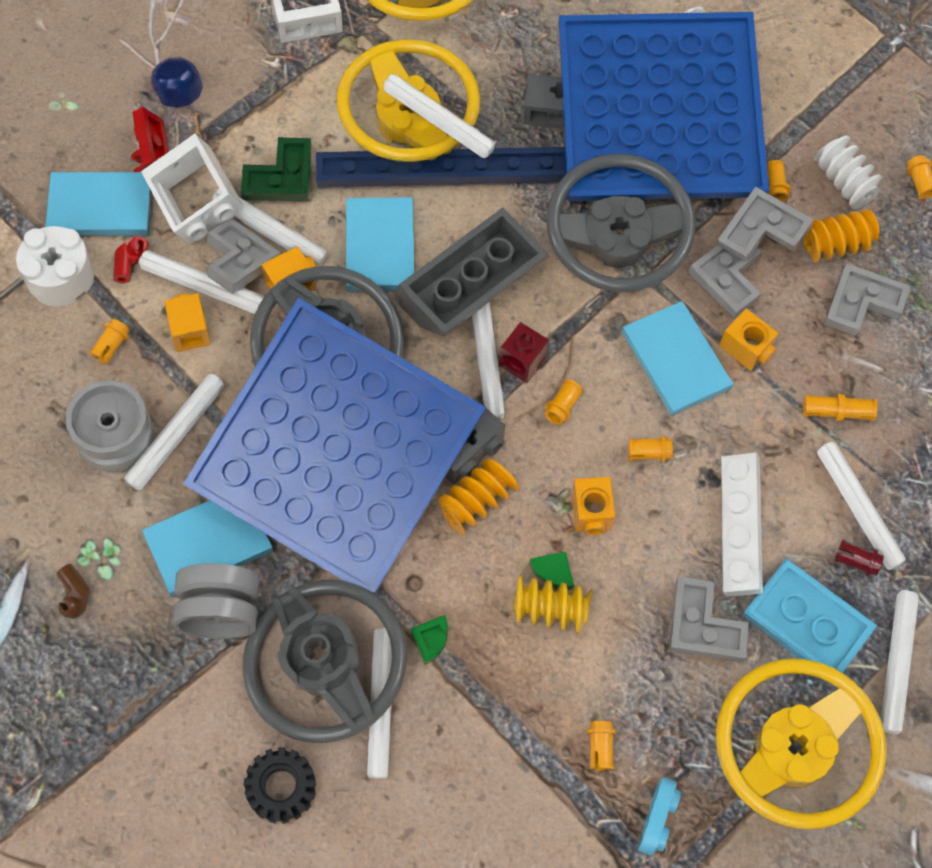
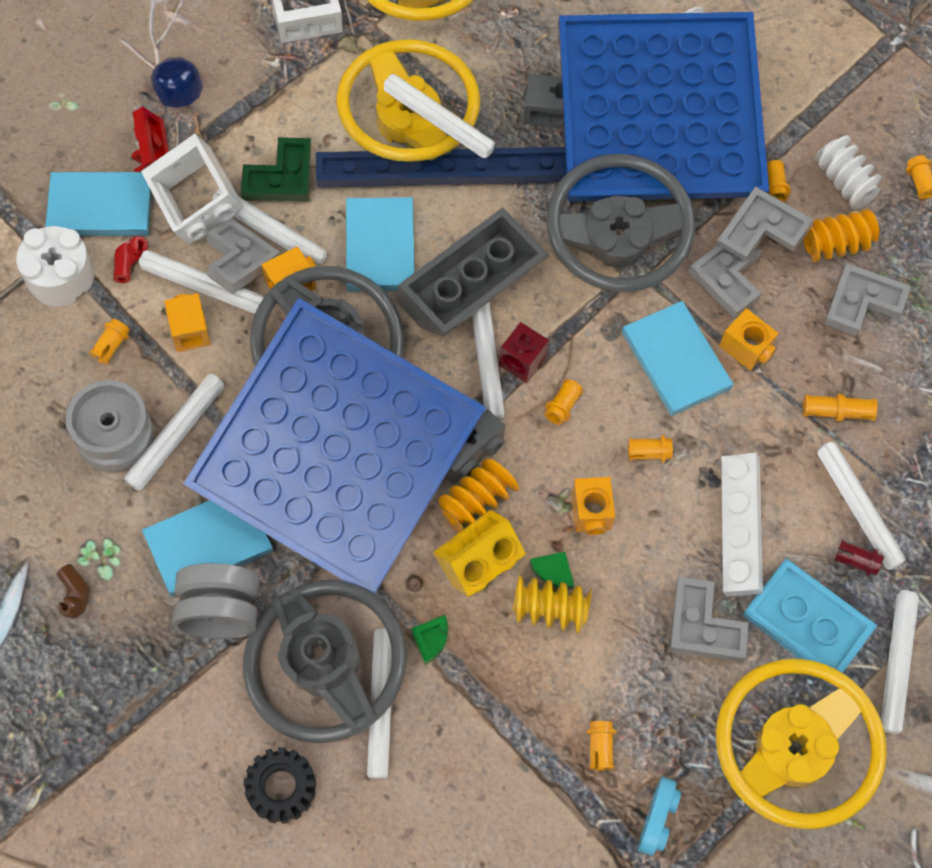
(476, 548): none -> yellow brick

